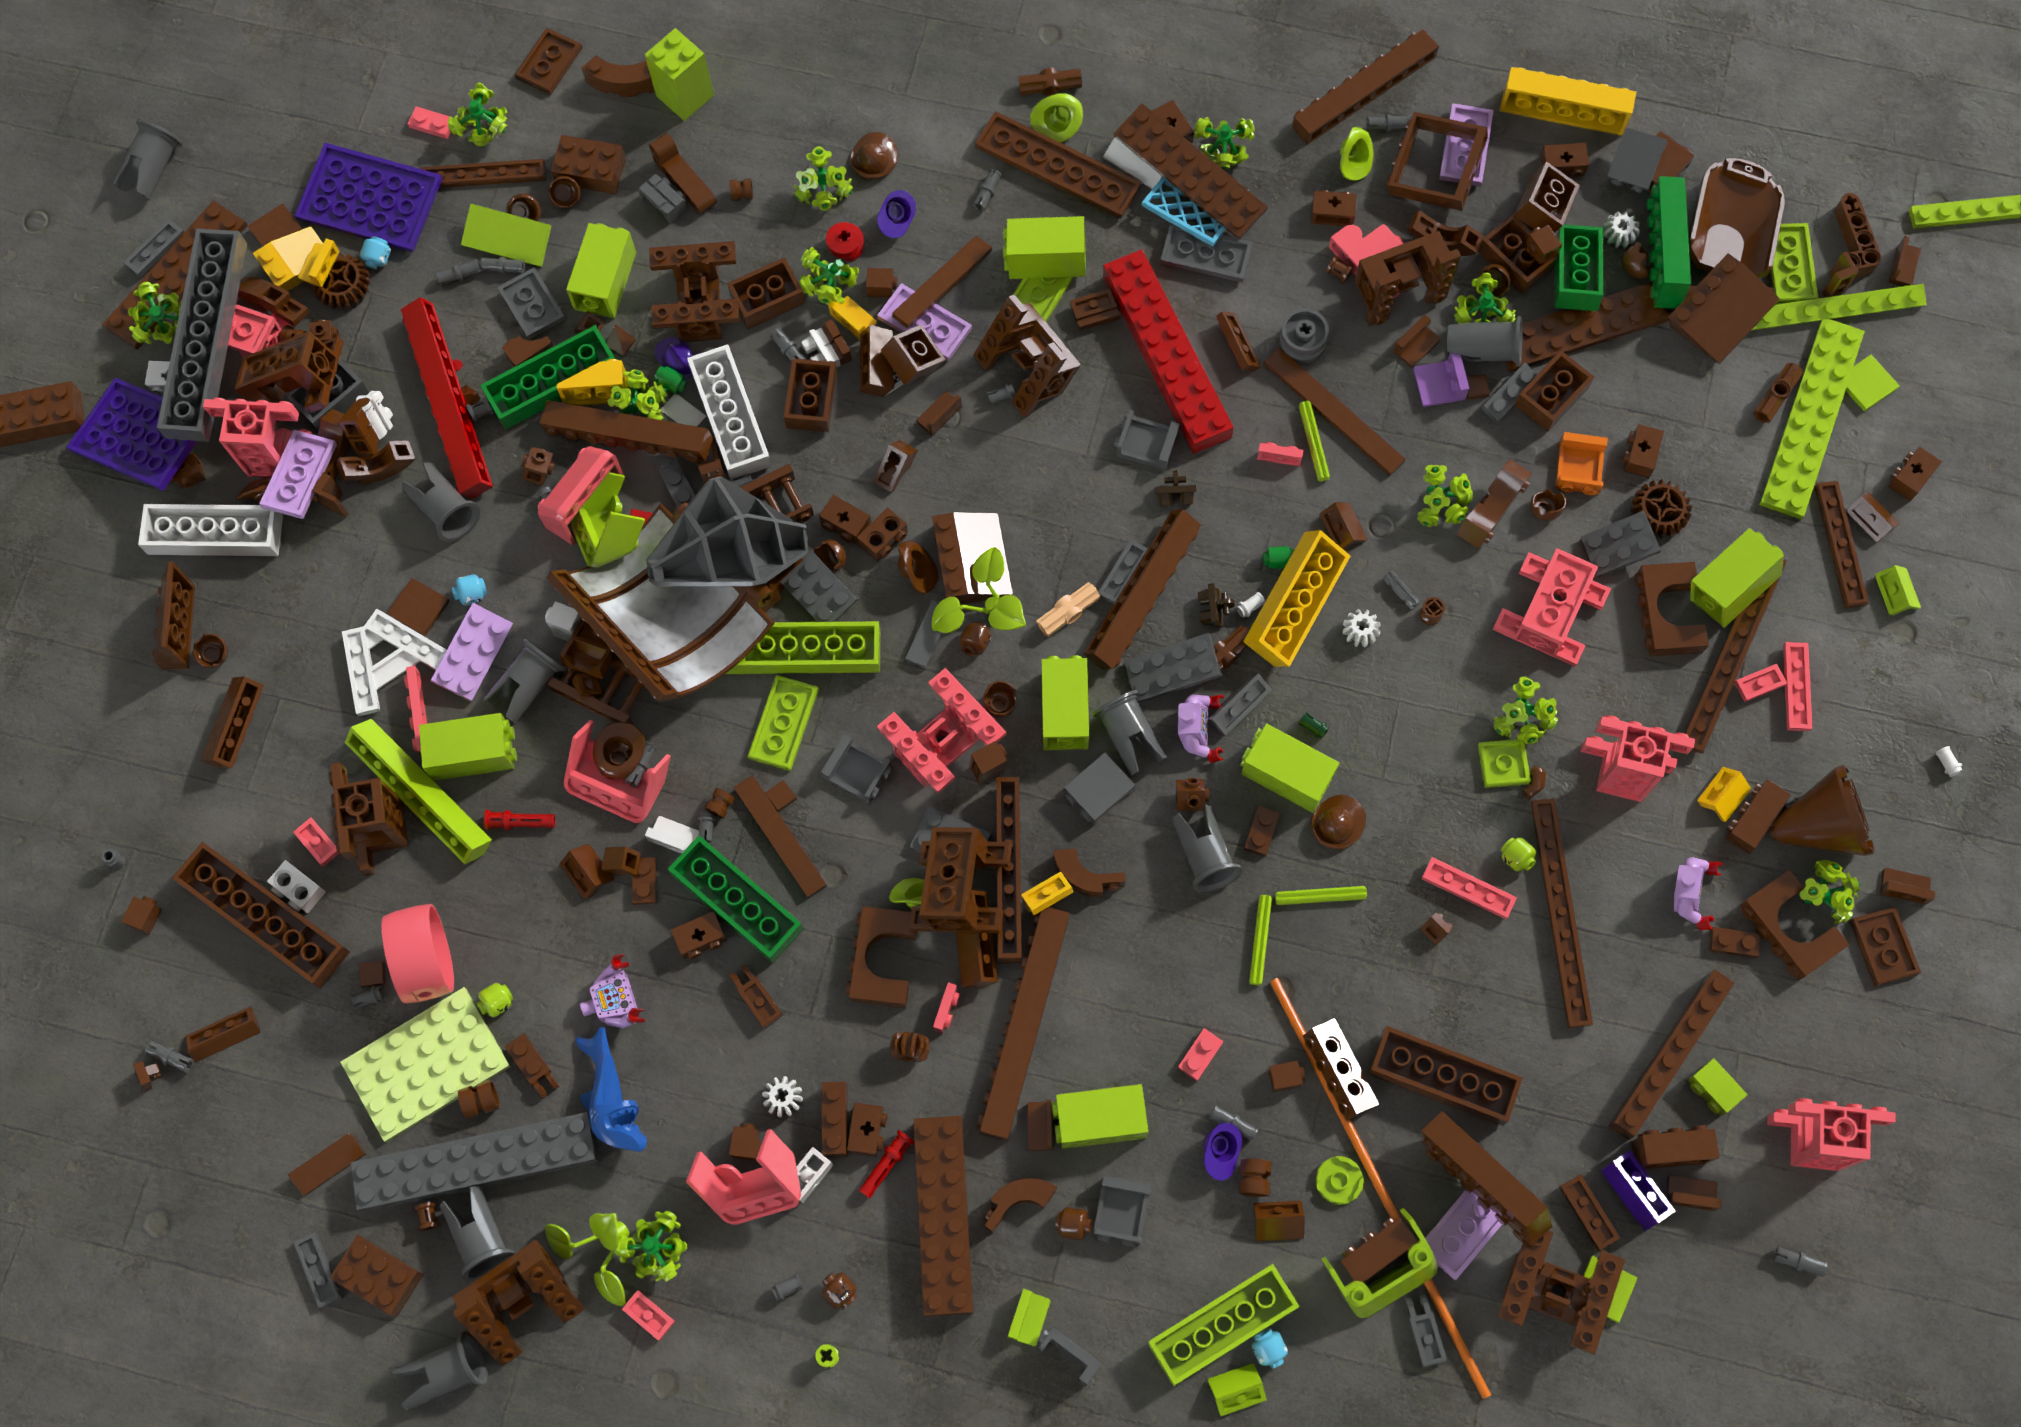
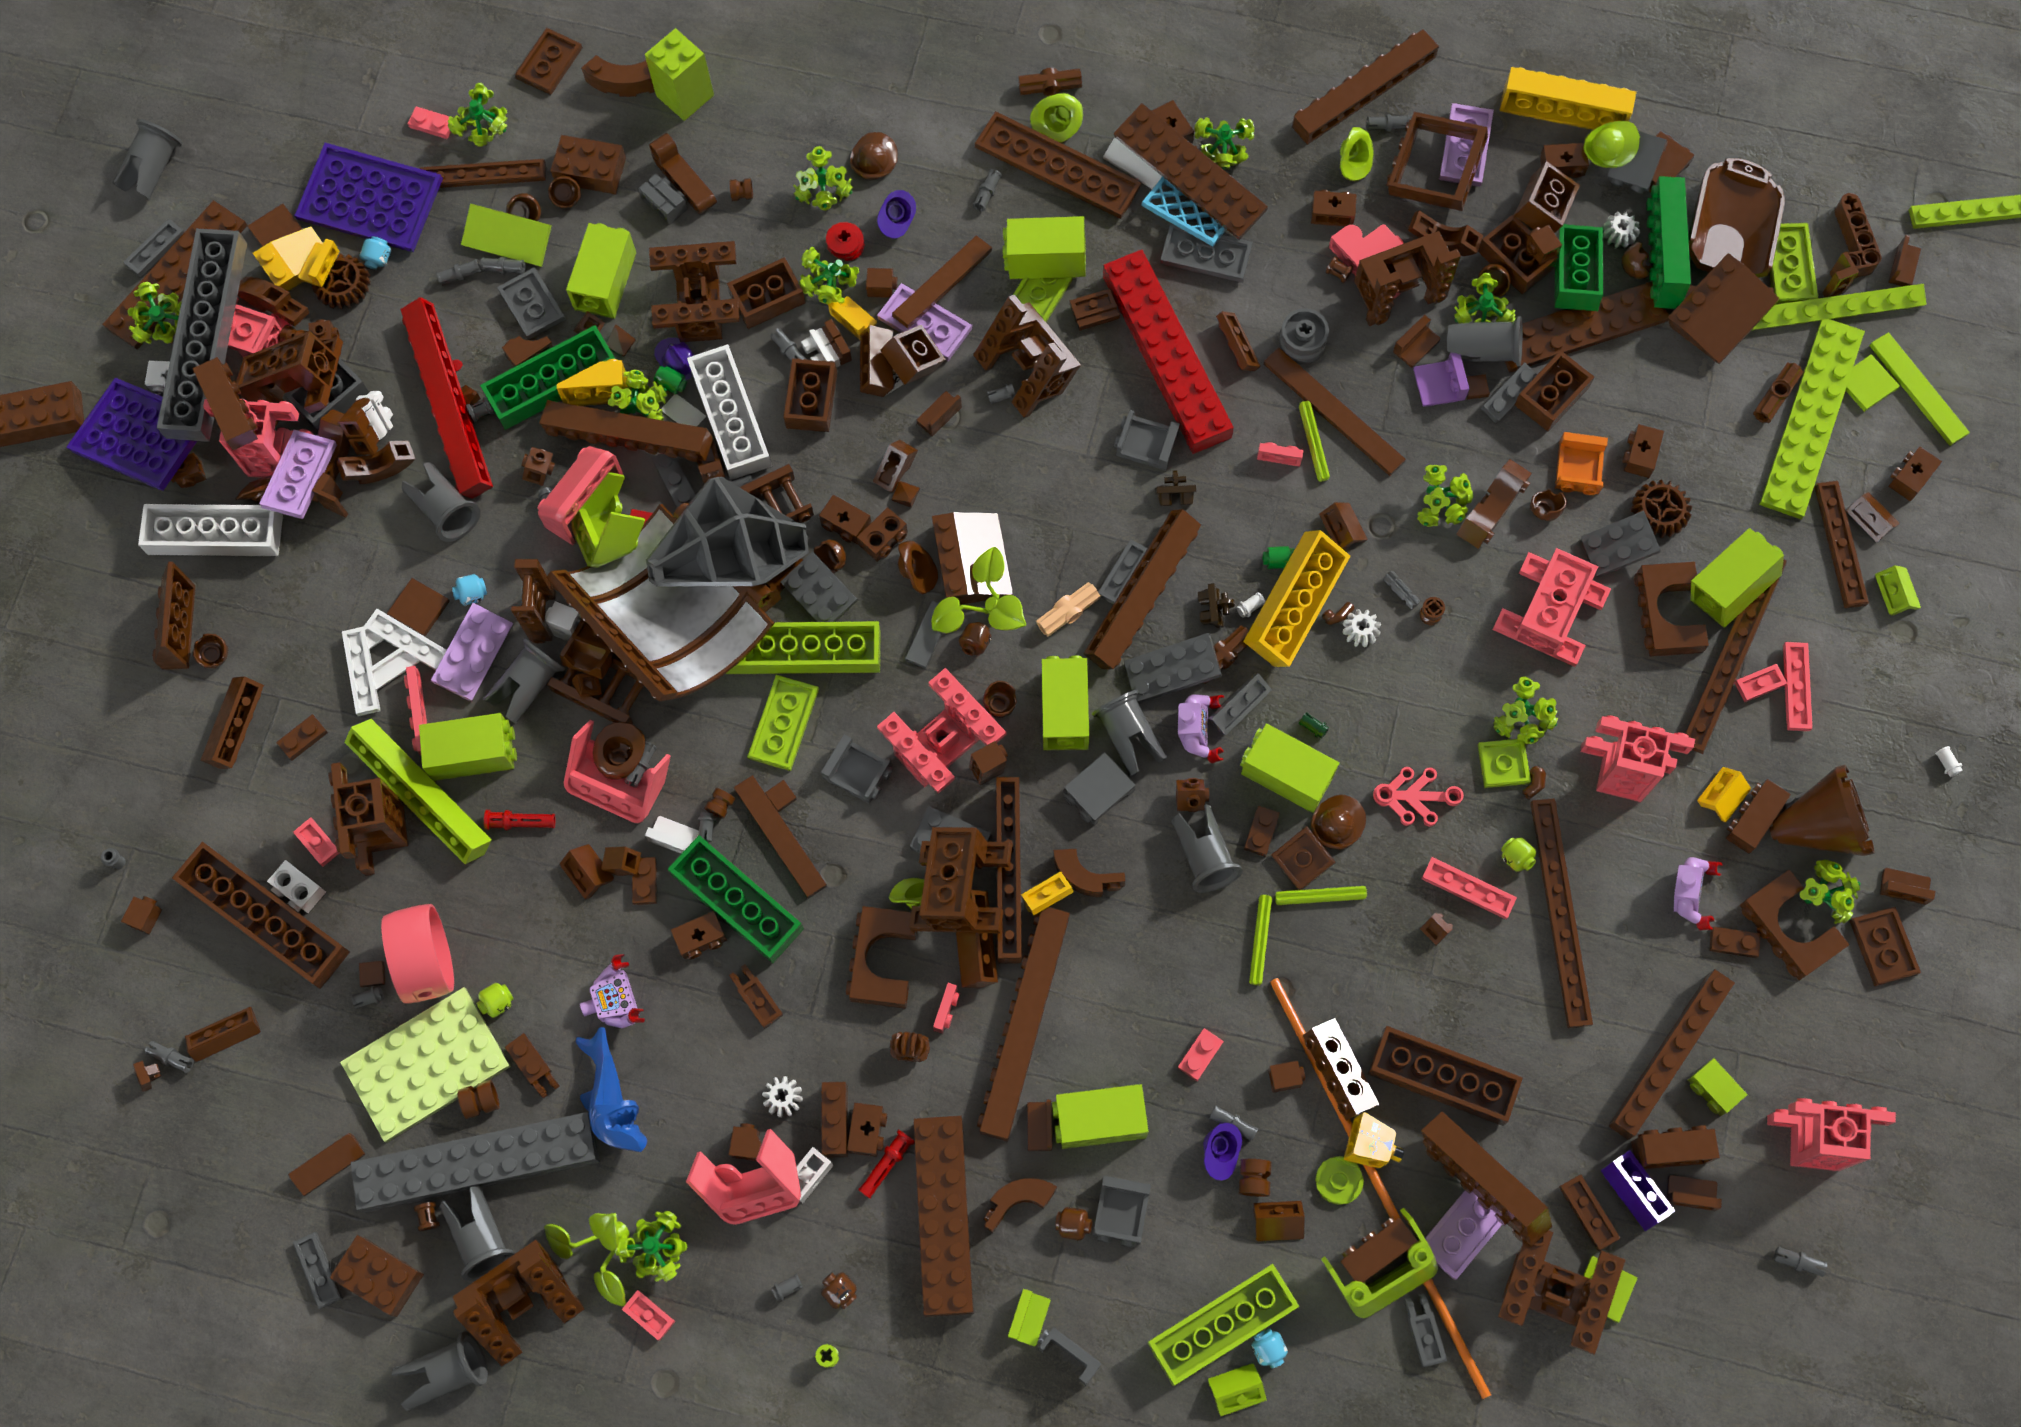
(225, 403): none -> reddish brown brick
(302, 737): none -> reddish brown plate
(535, 594): none -> reddish brown fence
(905, 494): none -> reddish brown slope
(1303, 858): none -> reddish brown tile
(1333, 618): none -> reddish brown arm
(1372, 1143): none -> torso
(1414, 796): none -> coral plant
(1612, 144): none -> lime hat
(1919, 389): none -> lime tile

